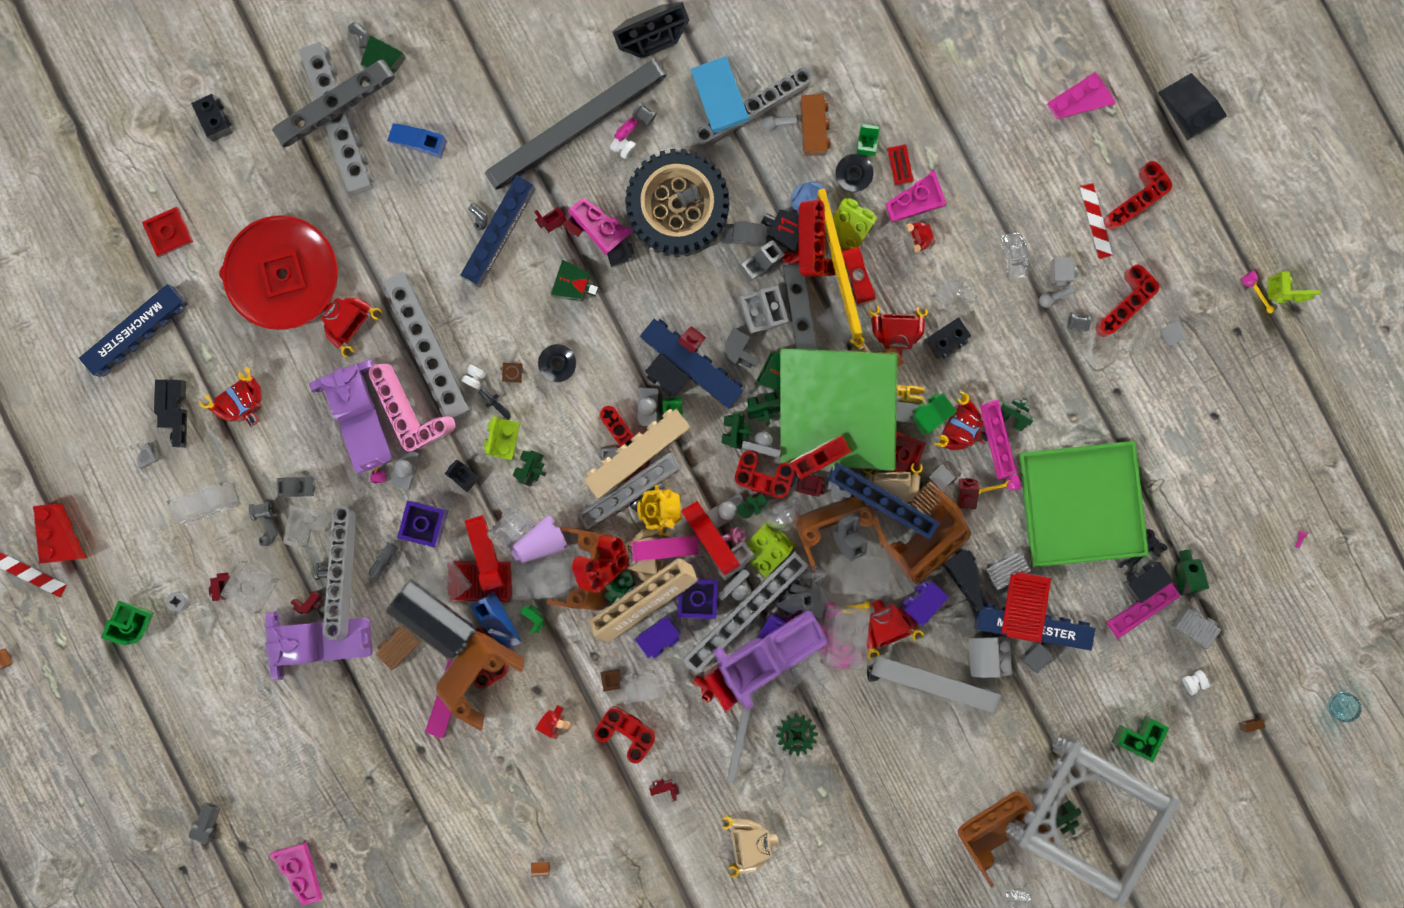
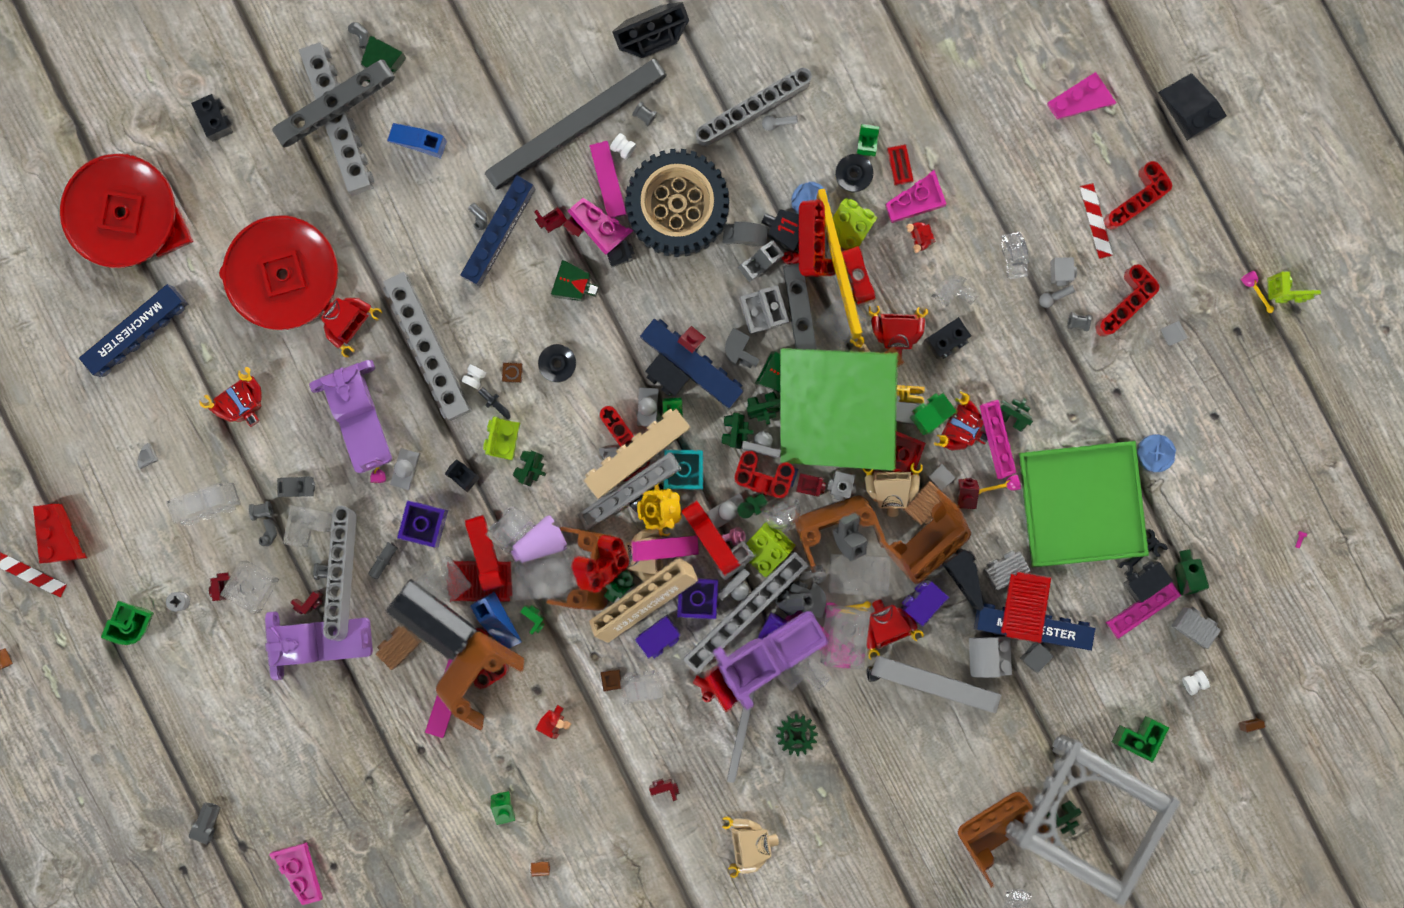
(92, 204): none -> red dish
(168, 409): black plate -> none
(405, 412): bright pink beam -> none
(502, 808): none -> green bracket
(607, 179): none -> dark pink tile
(626, 129): dark pink axle -> none
(631, 728): red beam -> none
(688, 196): dark grey bush -> none
(691, 470): none -> teal brick
(719, 94): dark azure tile -> none
(814, 125): dark orange brick -> none
(820, 456): red slope -> none
(882, 500): dark blue brick -> none
(1156, 453): none -> medium blue tile
(1344, 706): clear light blue hair -> none

